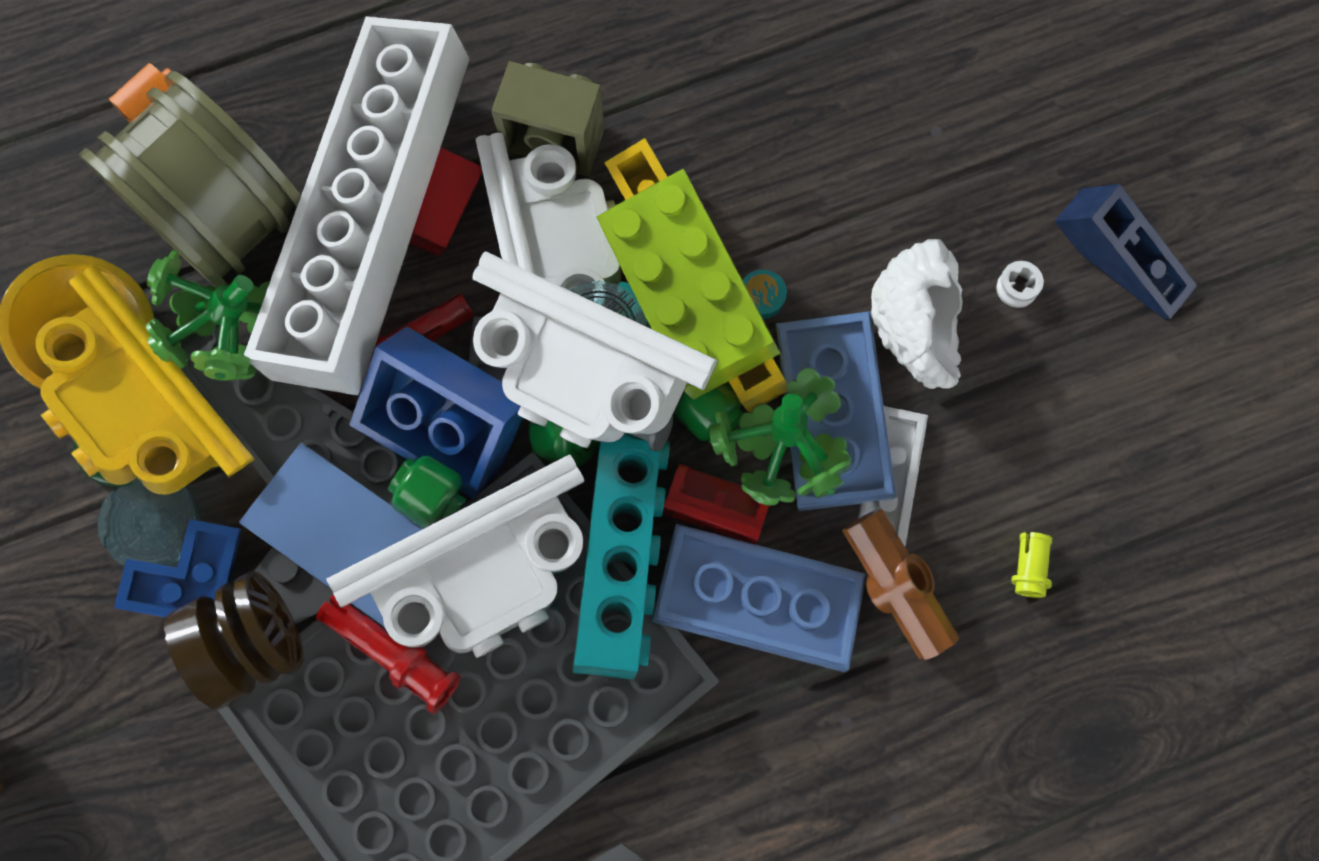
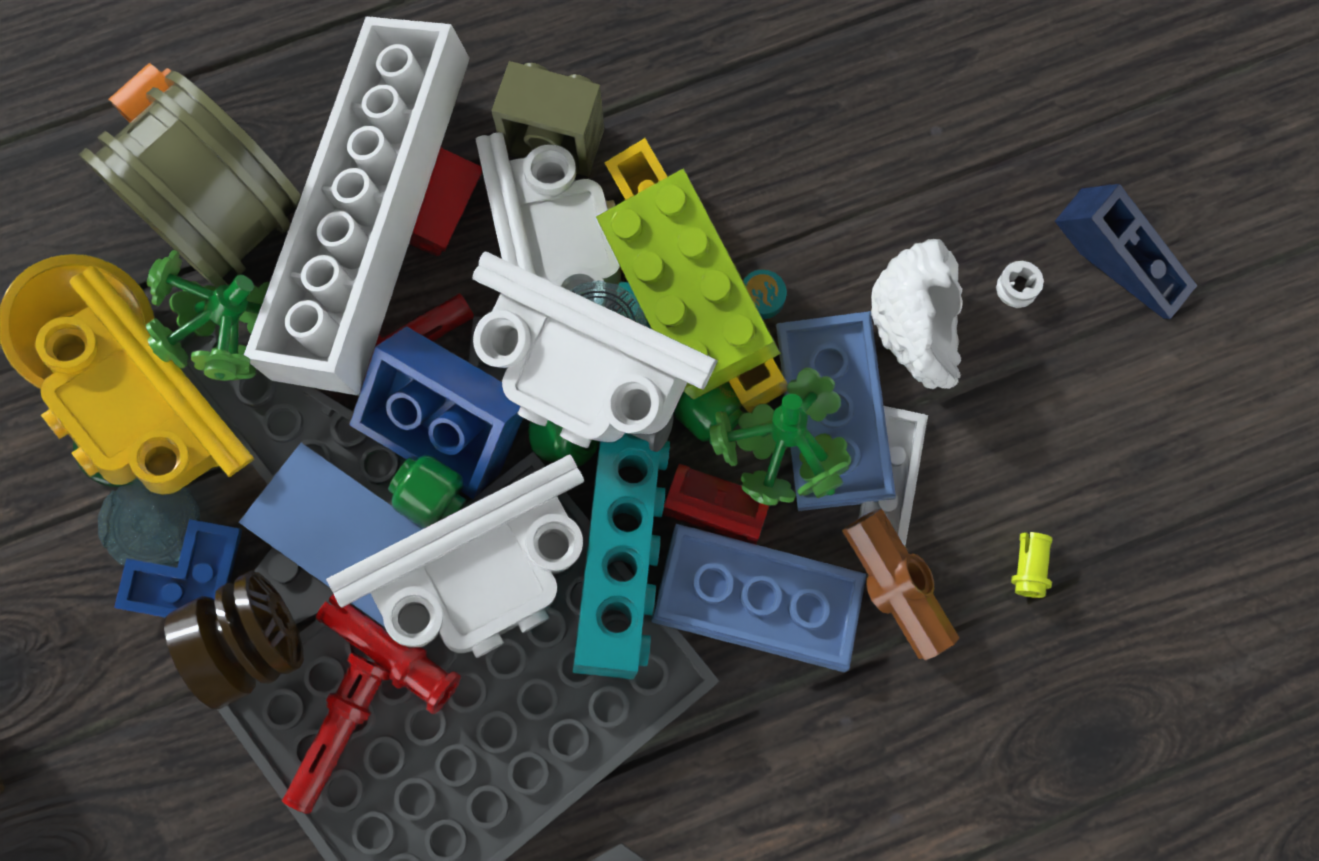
(346, 710): none -> red pin

